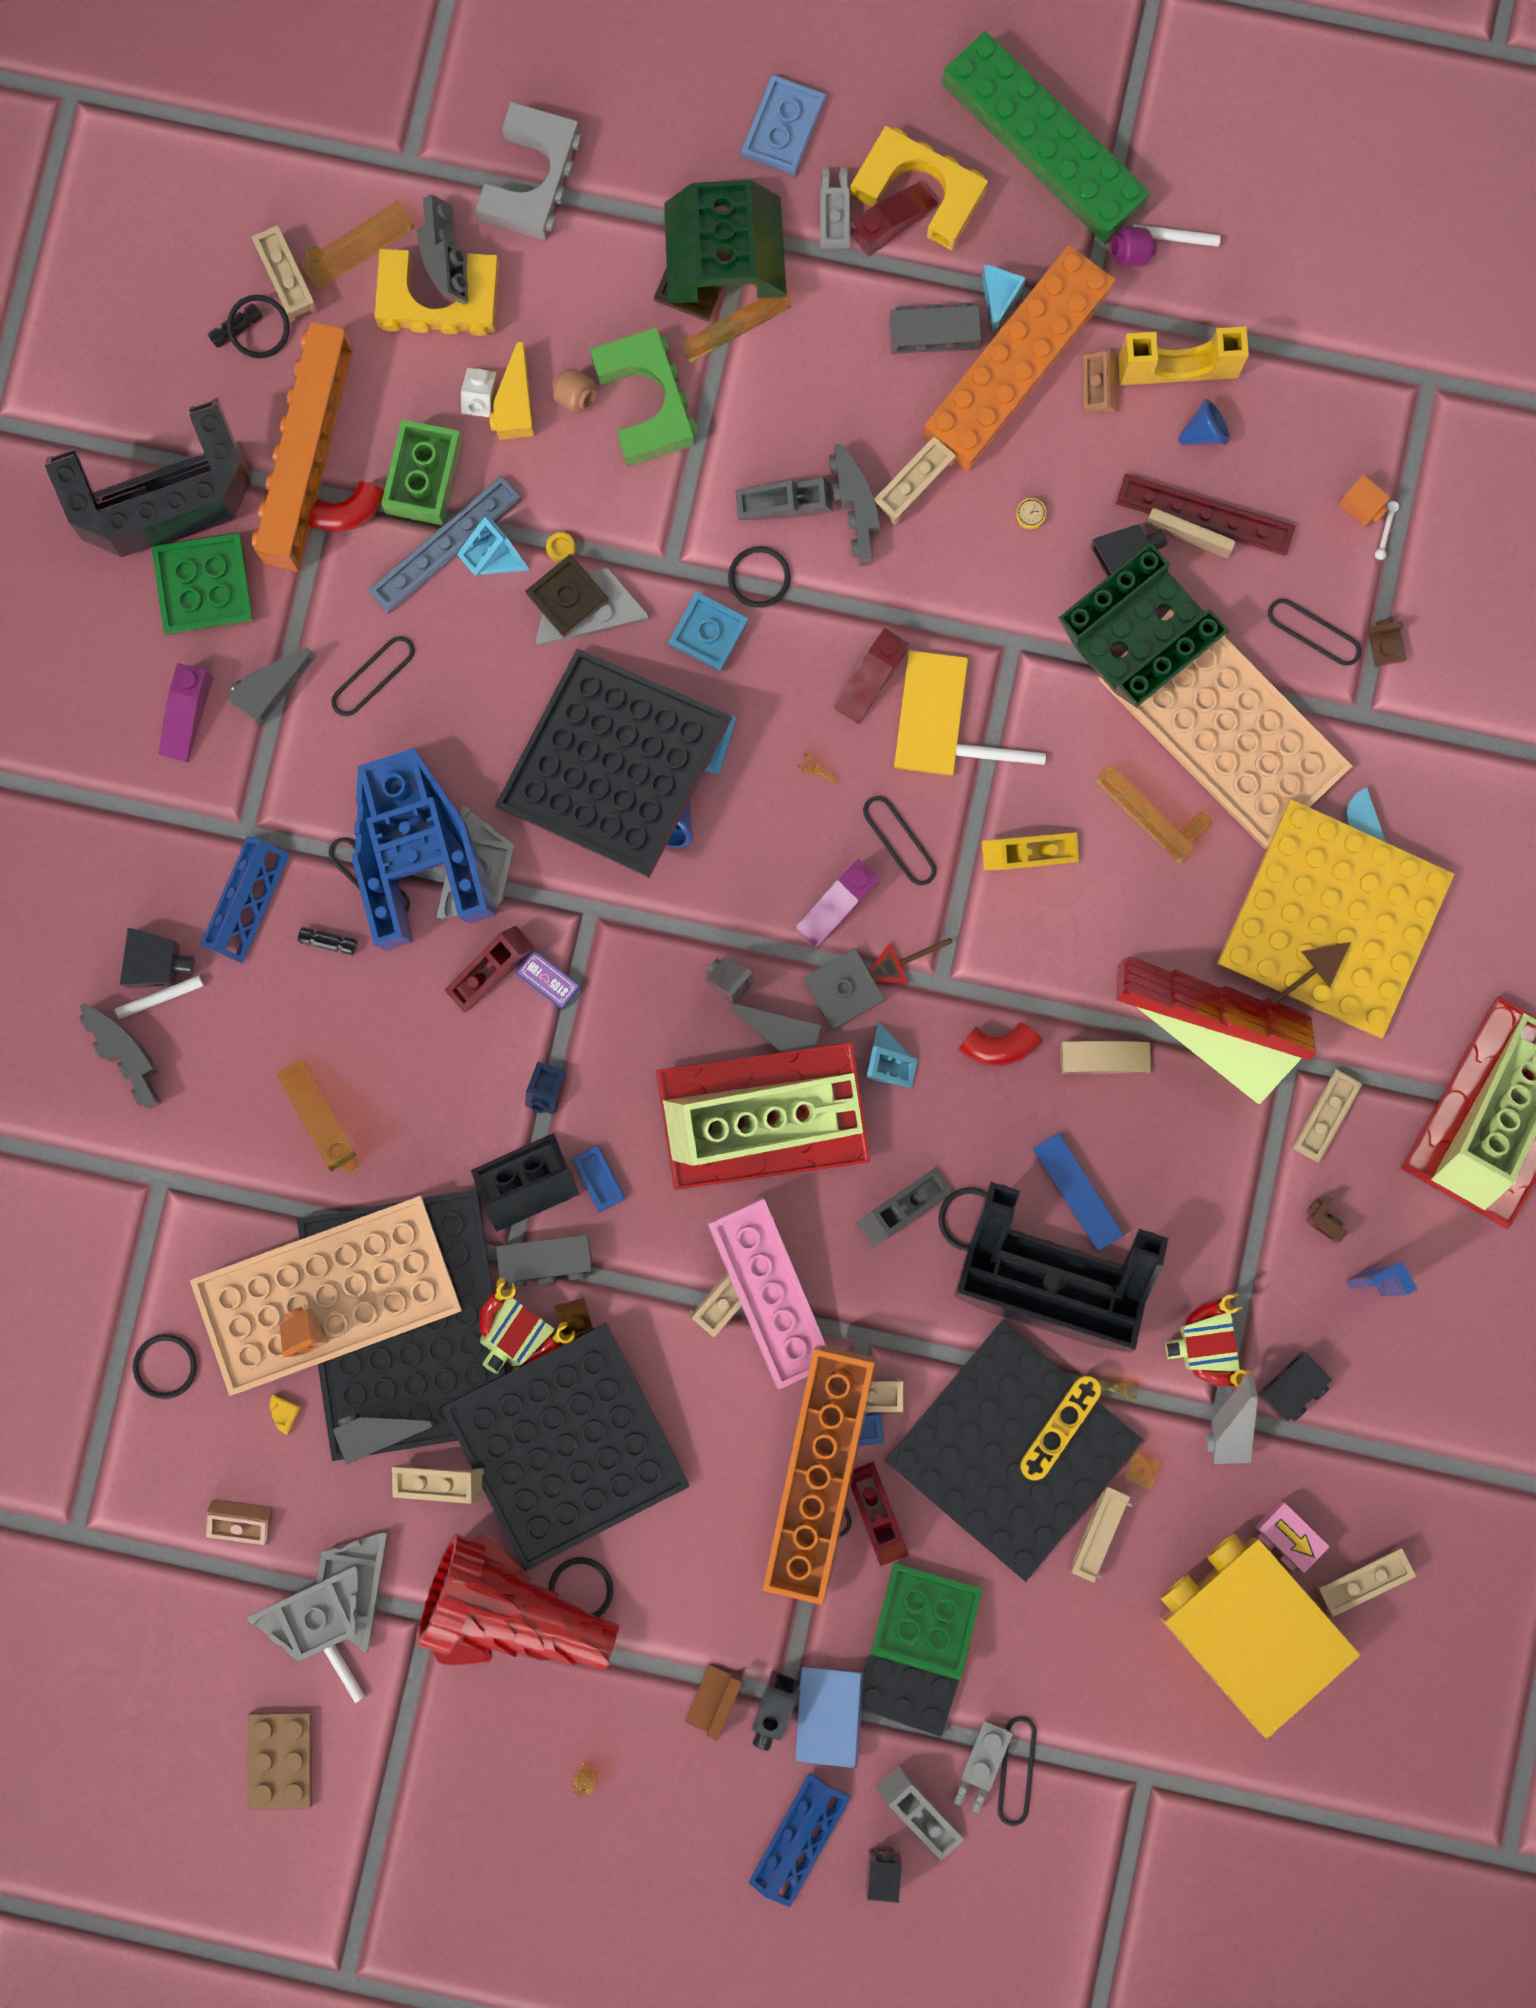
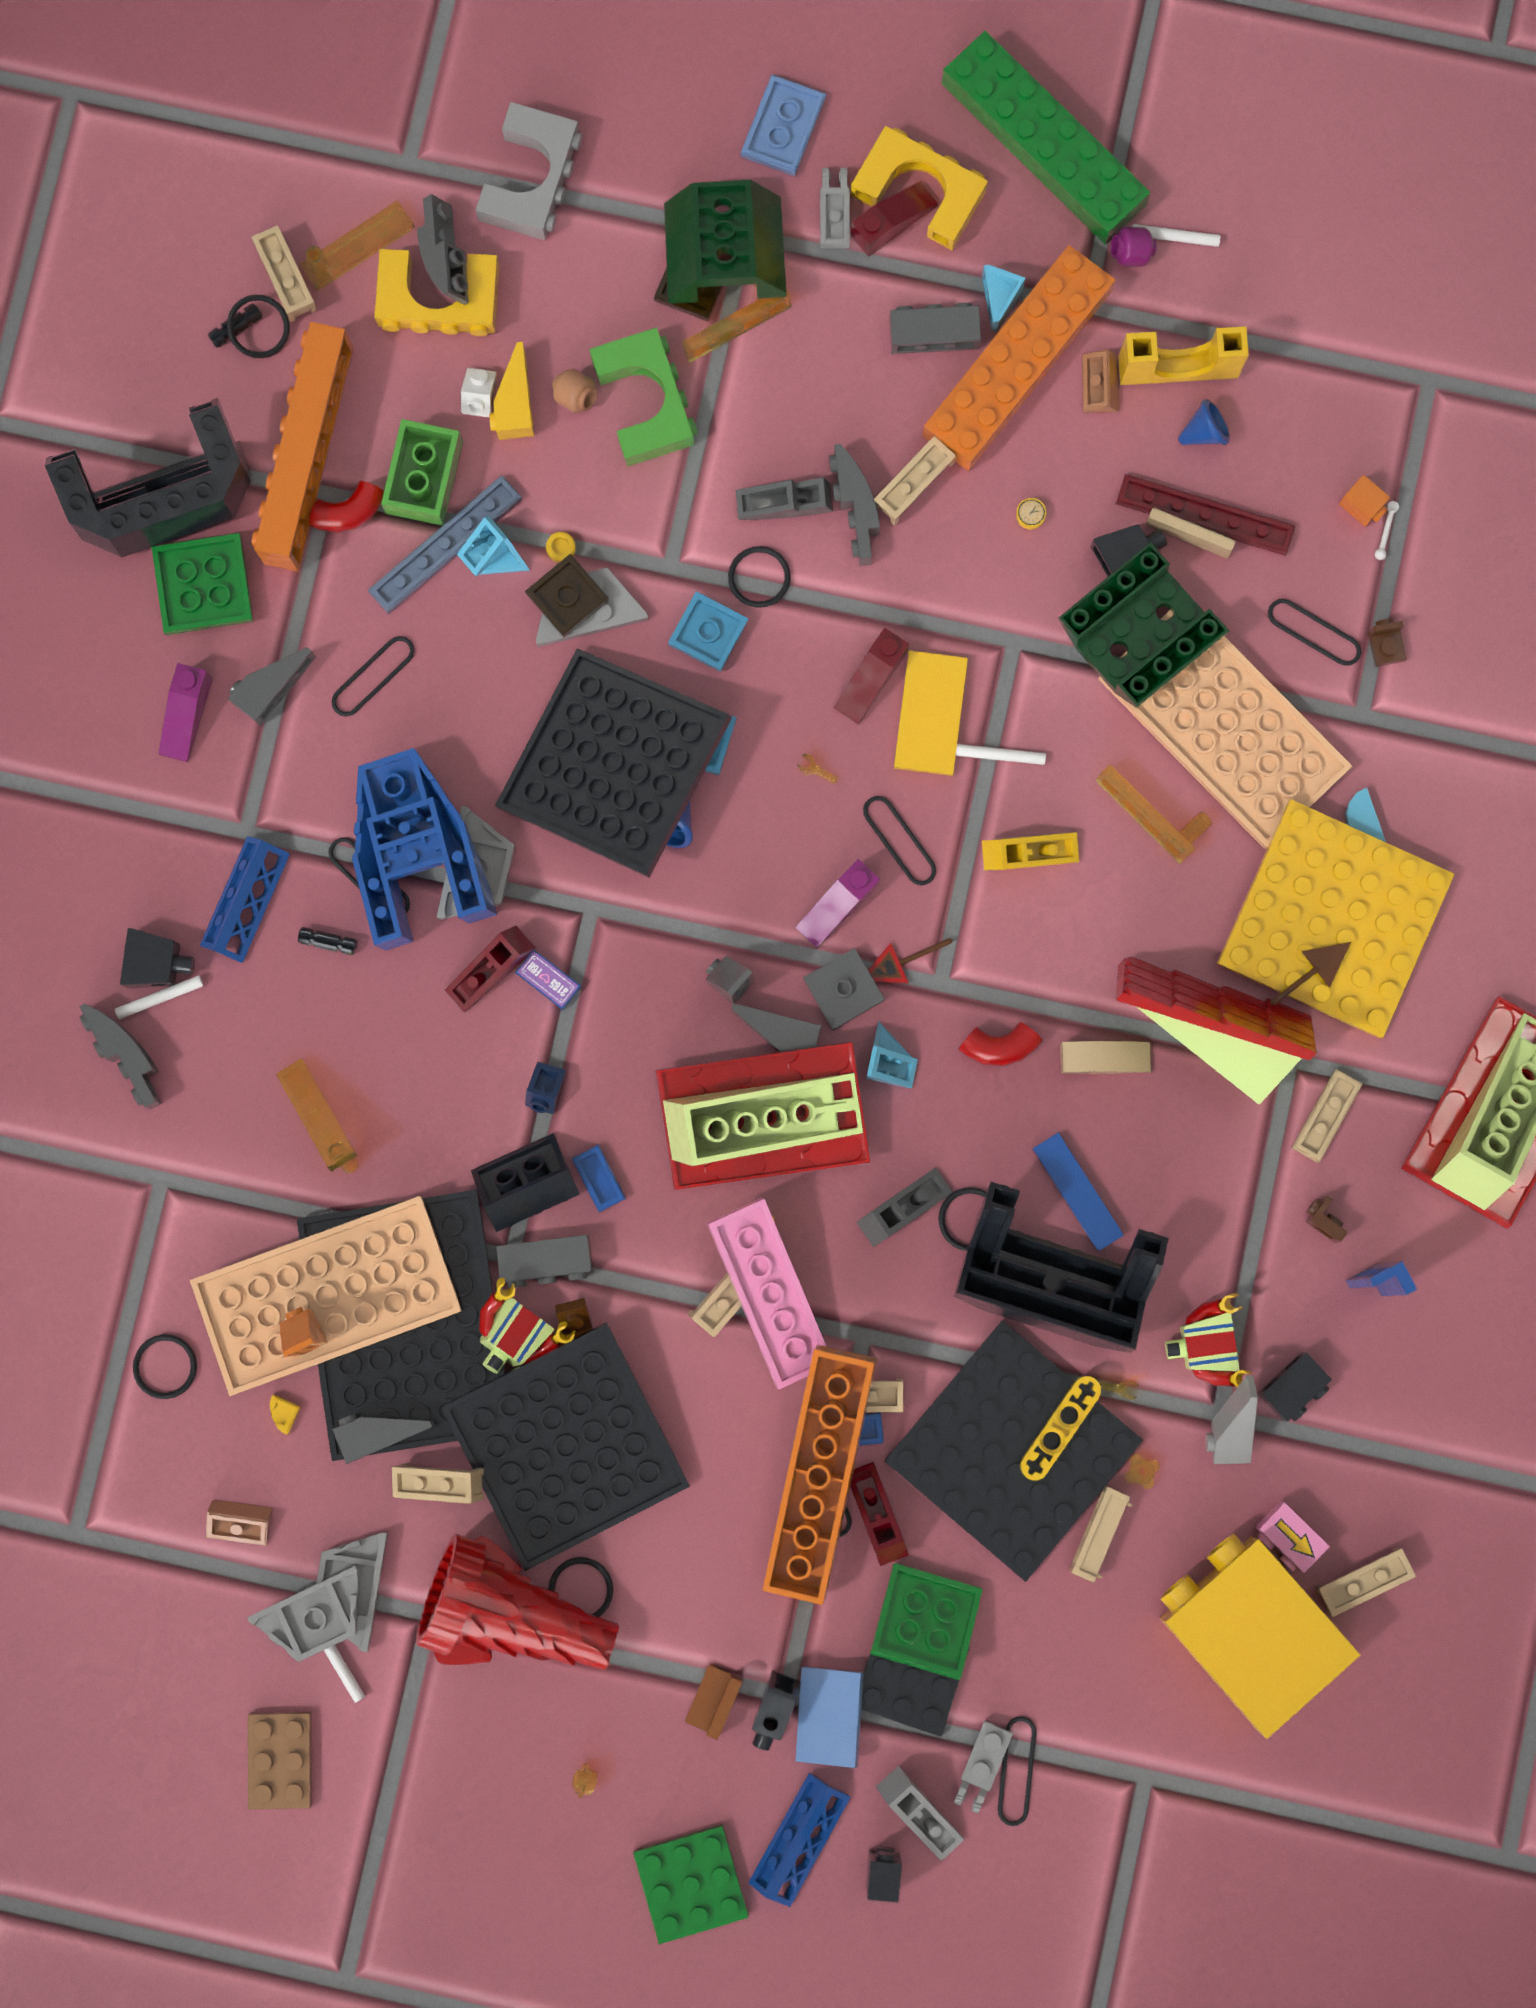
(690, 1884): none -> green plate

